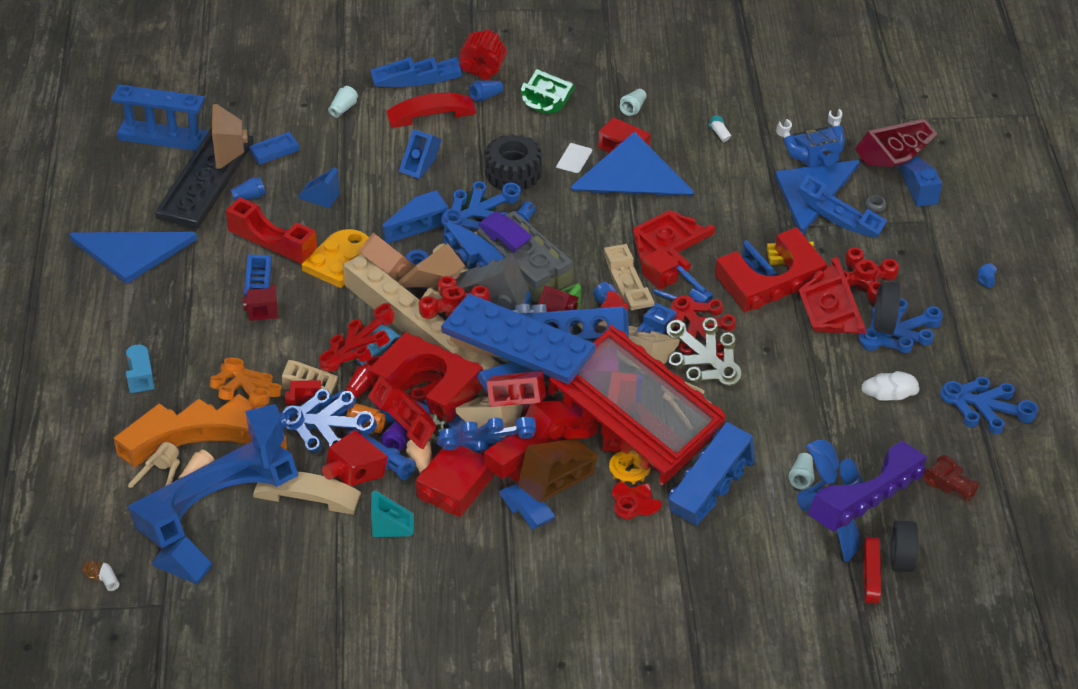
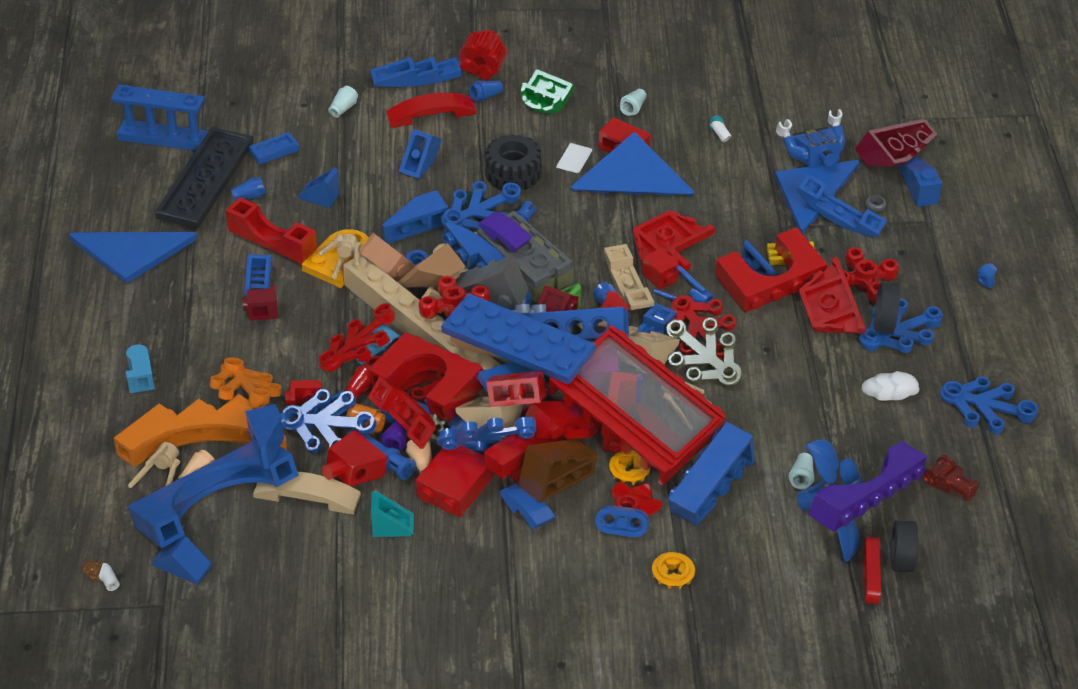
(227, 136): medium nougat slope -> none
(296, 371): tan slope -> none
(346, 247): none -> tan plant
(622, 521): none -> blue plate
(673, 561): none -> light orange gear

